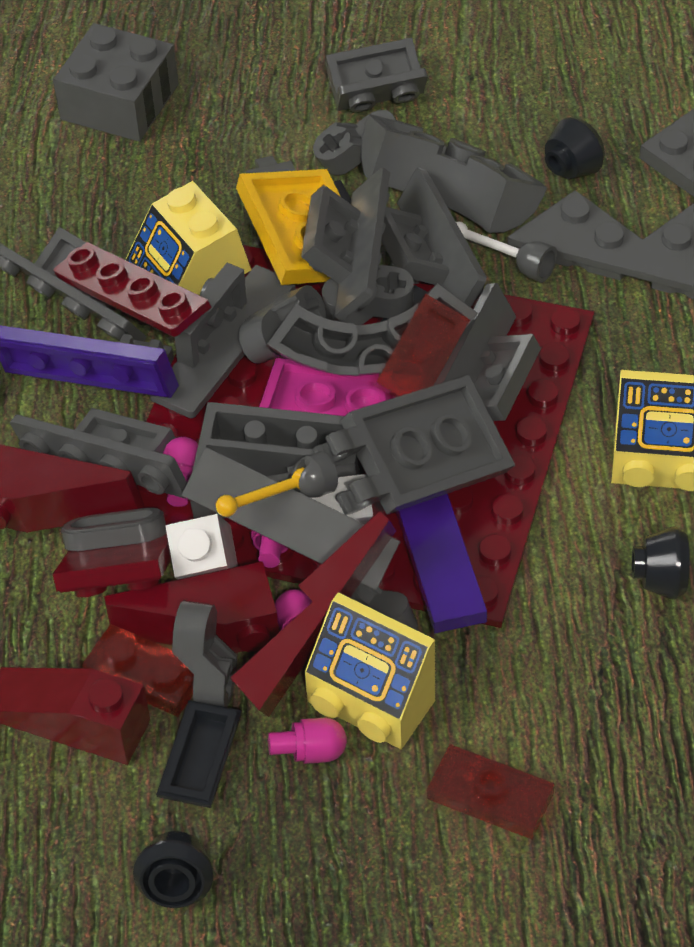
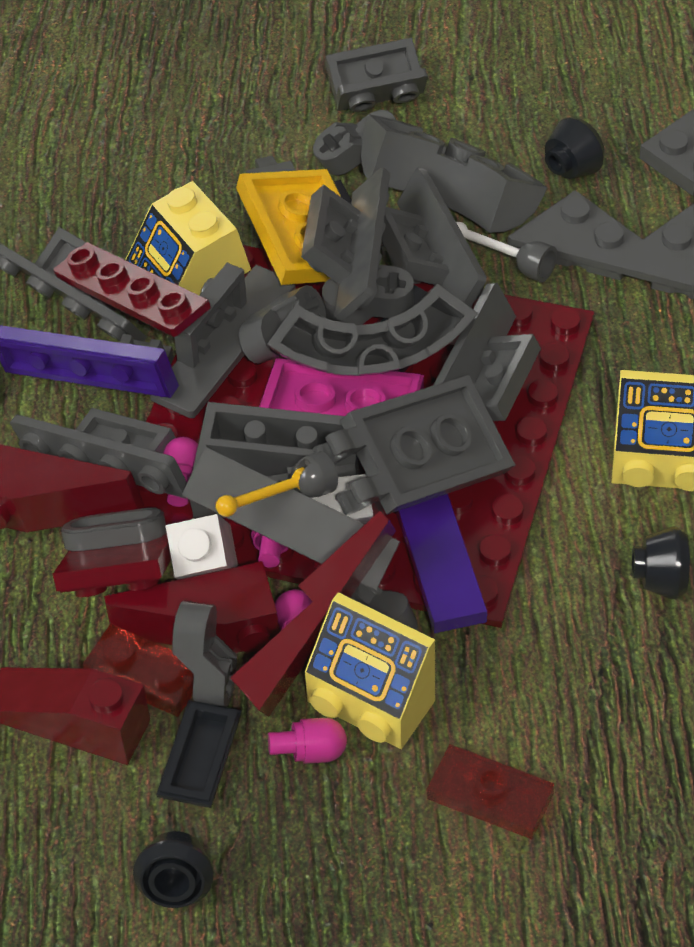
(116, 82): dark grey brick -> none
(422, 348): clear red plate -> none

